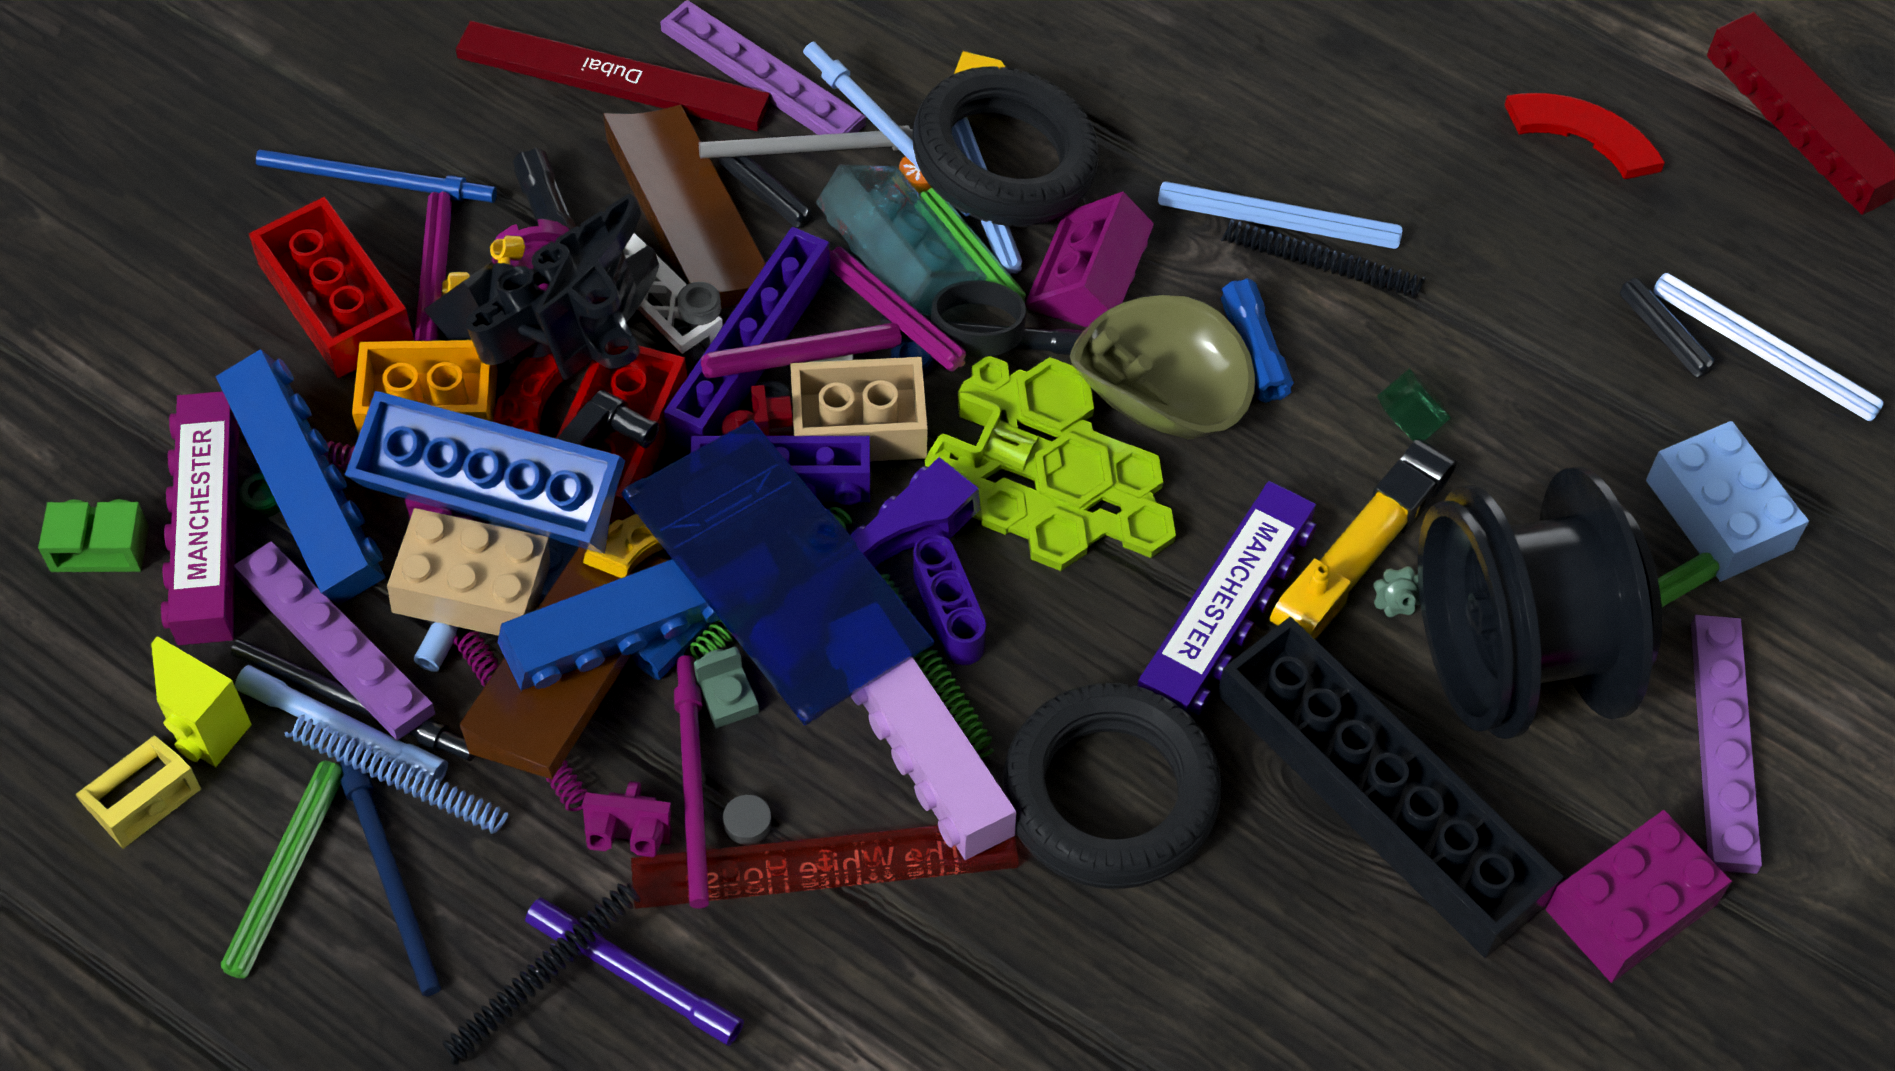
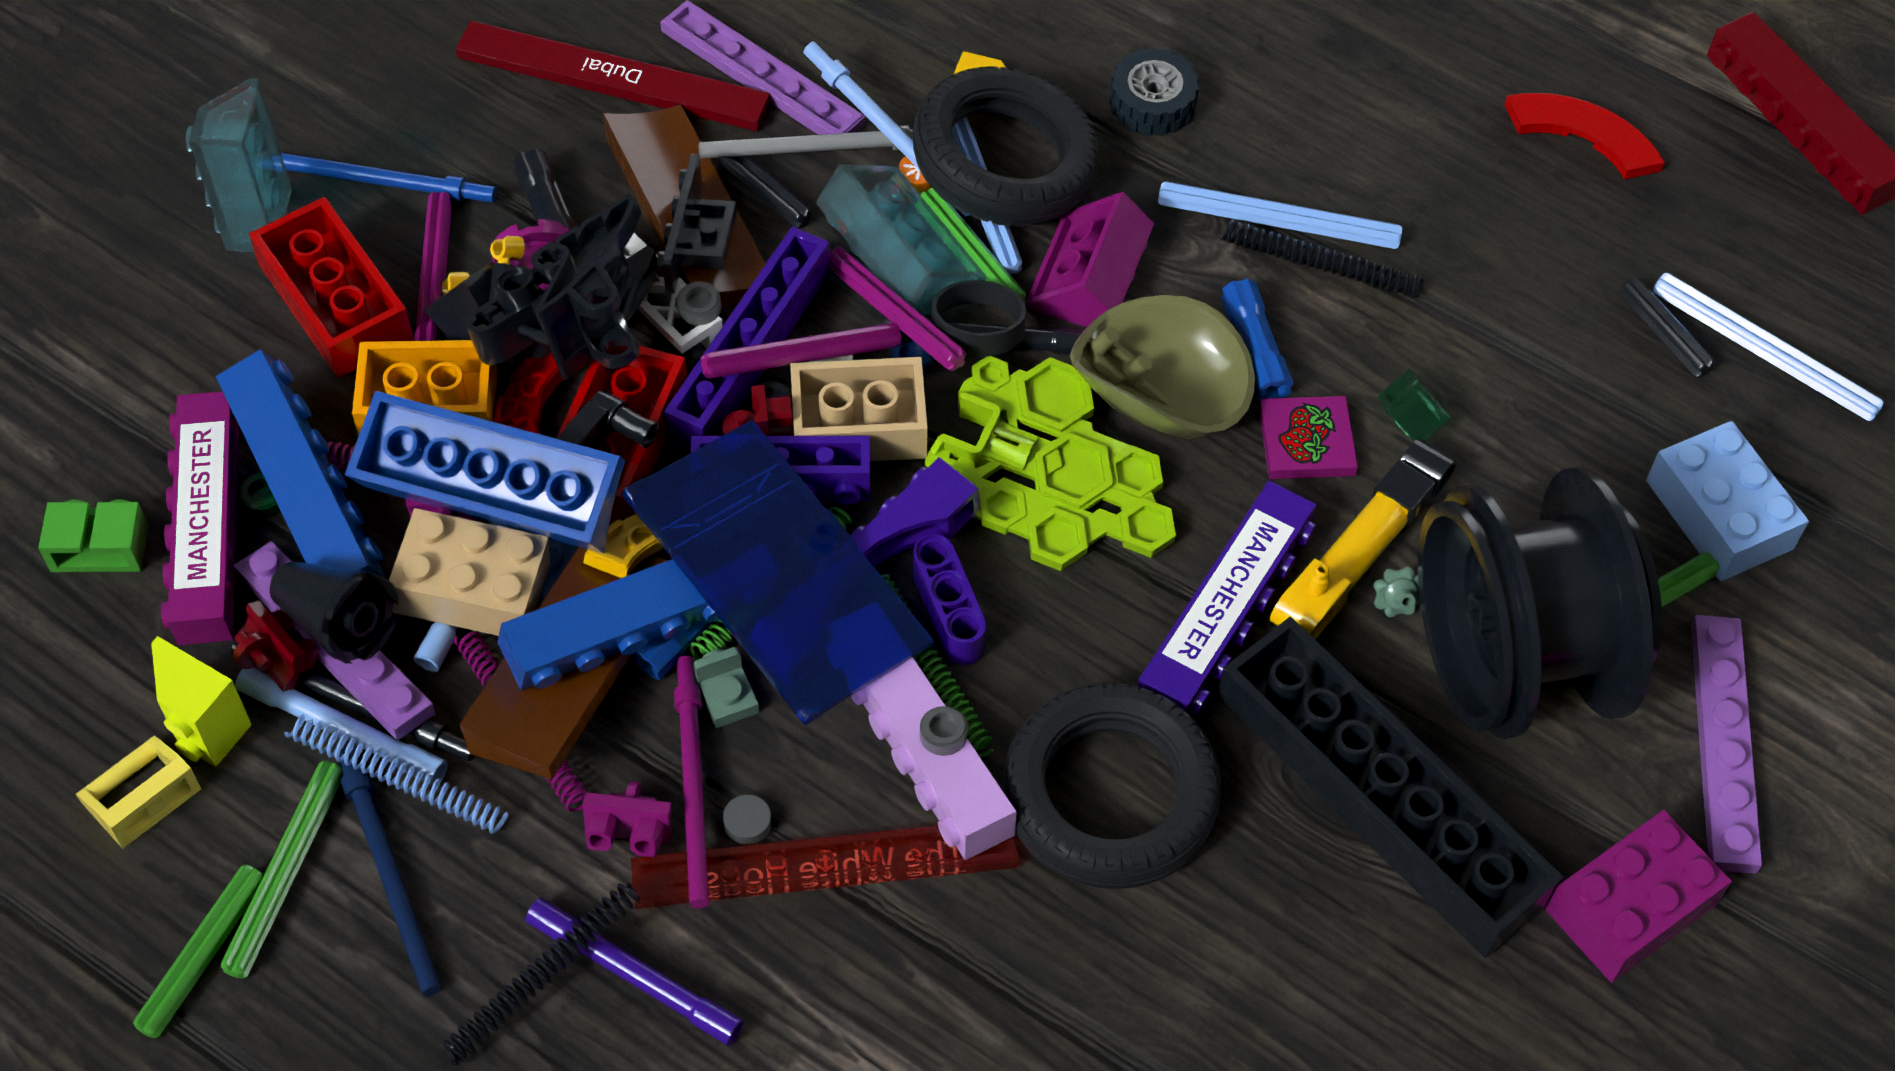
(198, 952): none -> bright green axle
(239, 163): none -> clear light blue slope
(268, 645): none -> dark red hips
(337, 607): none -> black cone
(698, 231): none -> black bracket
(943, 730): none -> dark grey tile
(1154, 91): none -> black wheel
(1307, 437): none -> magenta tile

